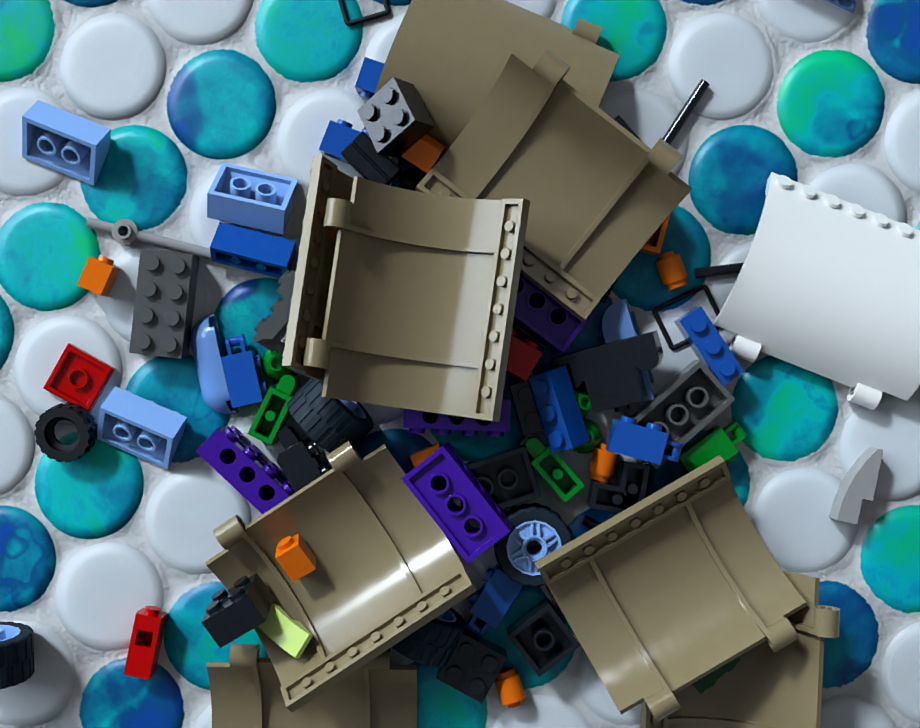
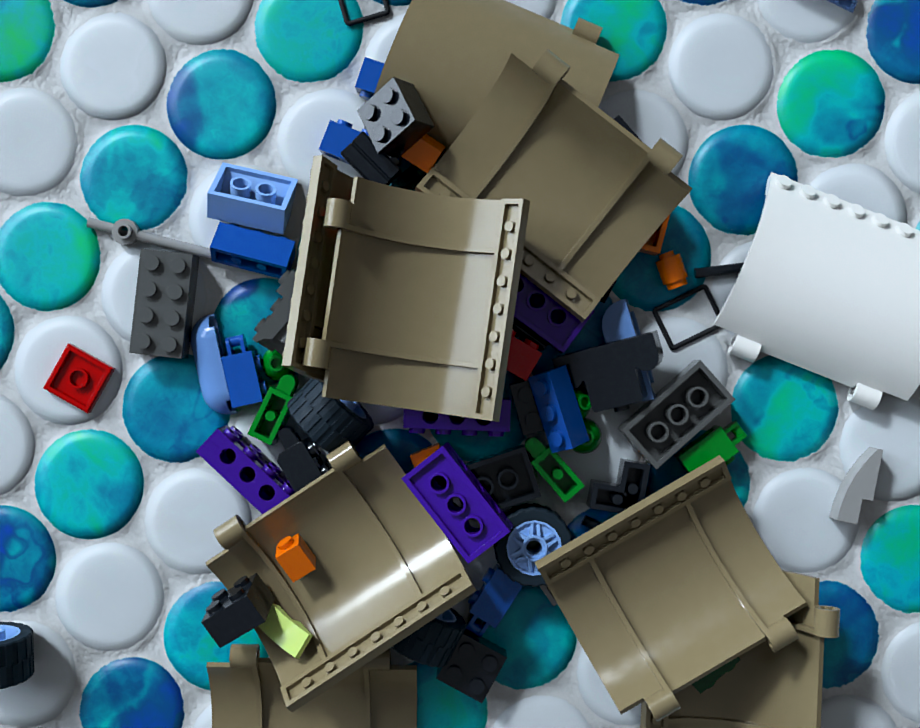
(46, 437): black tyre -> none
(64, 142): light blue slope -> none
(99, 275): orange brick -> none
(140, 427): light blue slope -> none
(145, 642): red brick -> none
(510, 687): orange brick -> none
(542, 637): black brick -> none
(603, 464): orange brick -> none
(640, 441): blue brick -> none
(686, 111): black bar -> none
(709, 345): blue brick -> none

